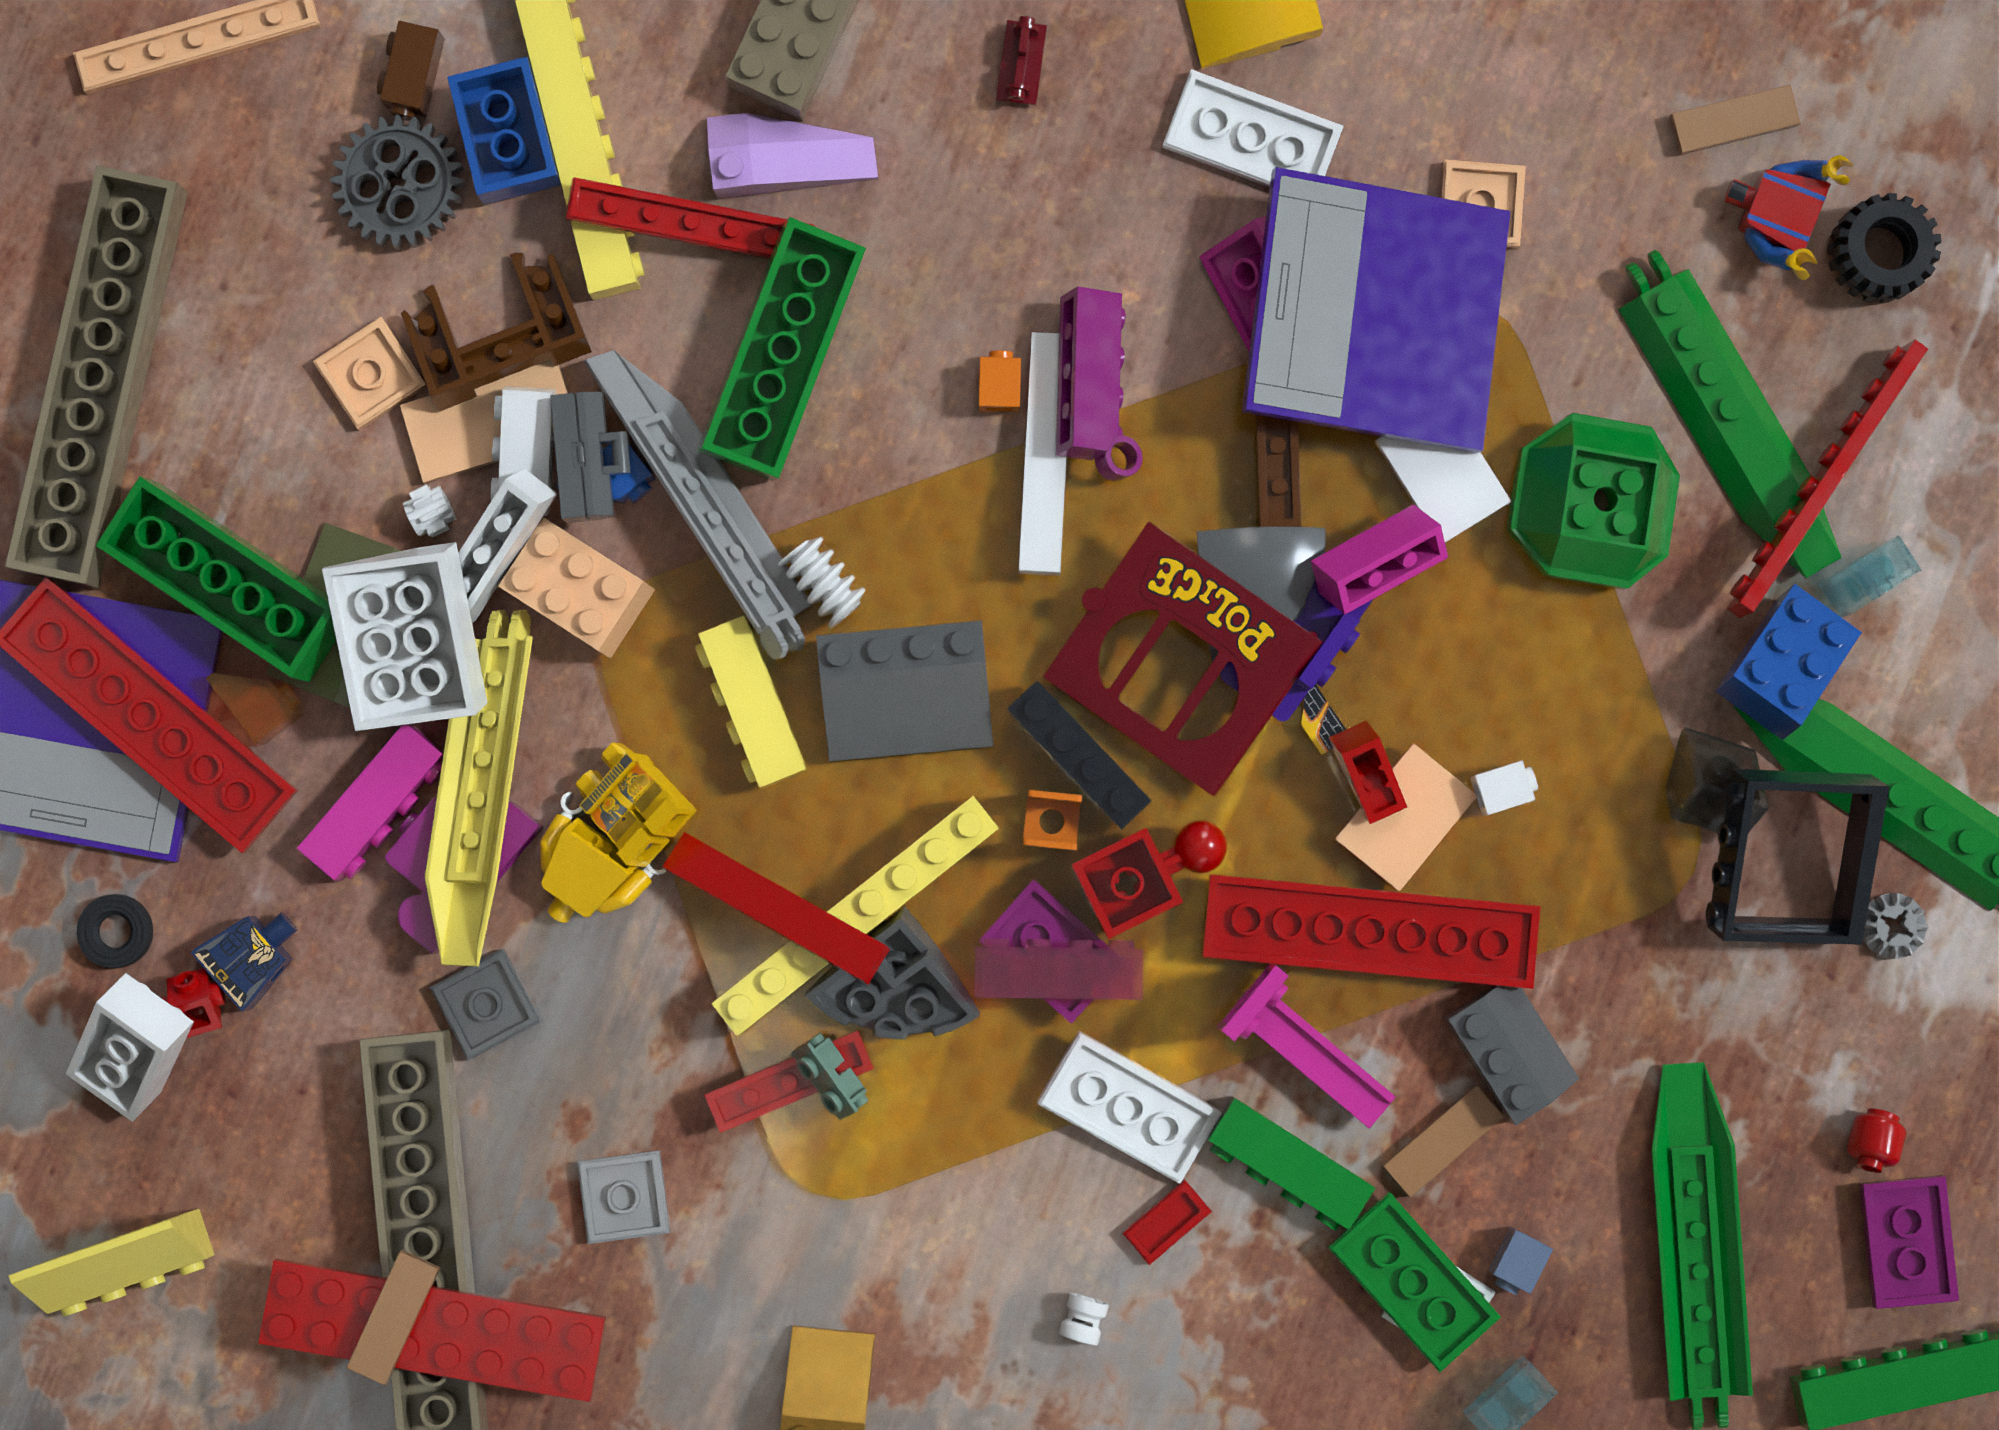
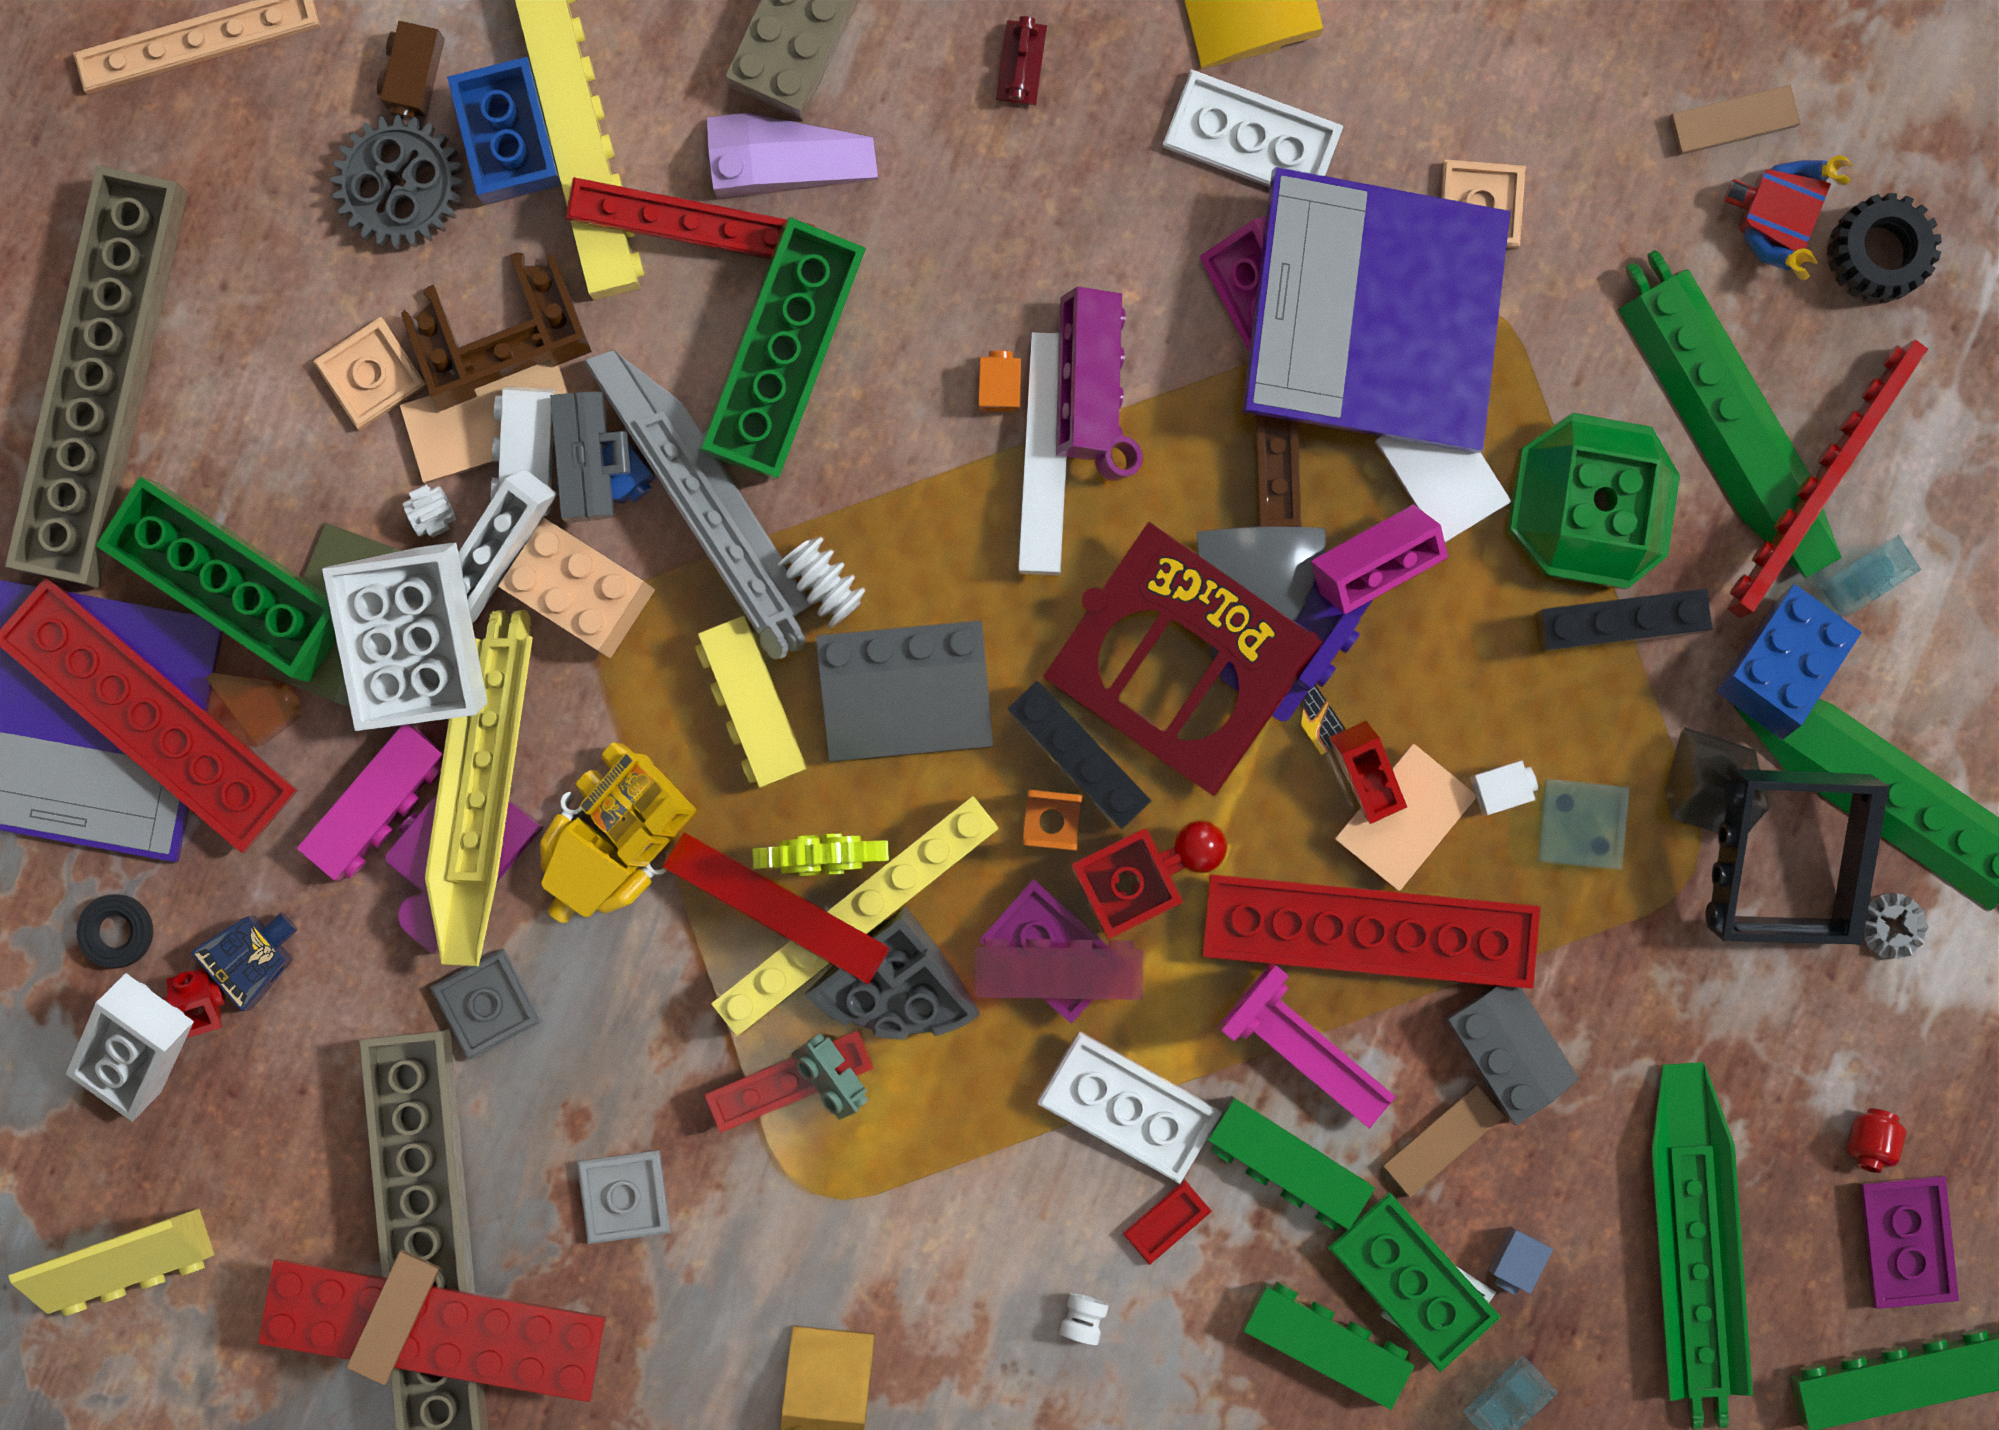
(808, 854): none -> neon yellow gear
(1327, 1345): none -> green brick
(1583, 824): none -> clear light blue tile
(1623, 621): none -> black brick

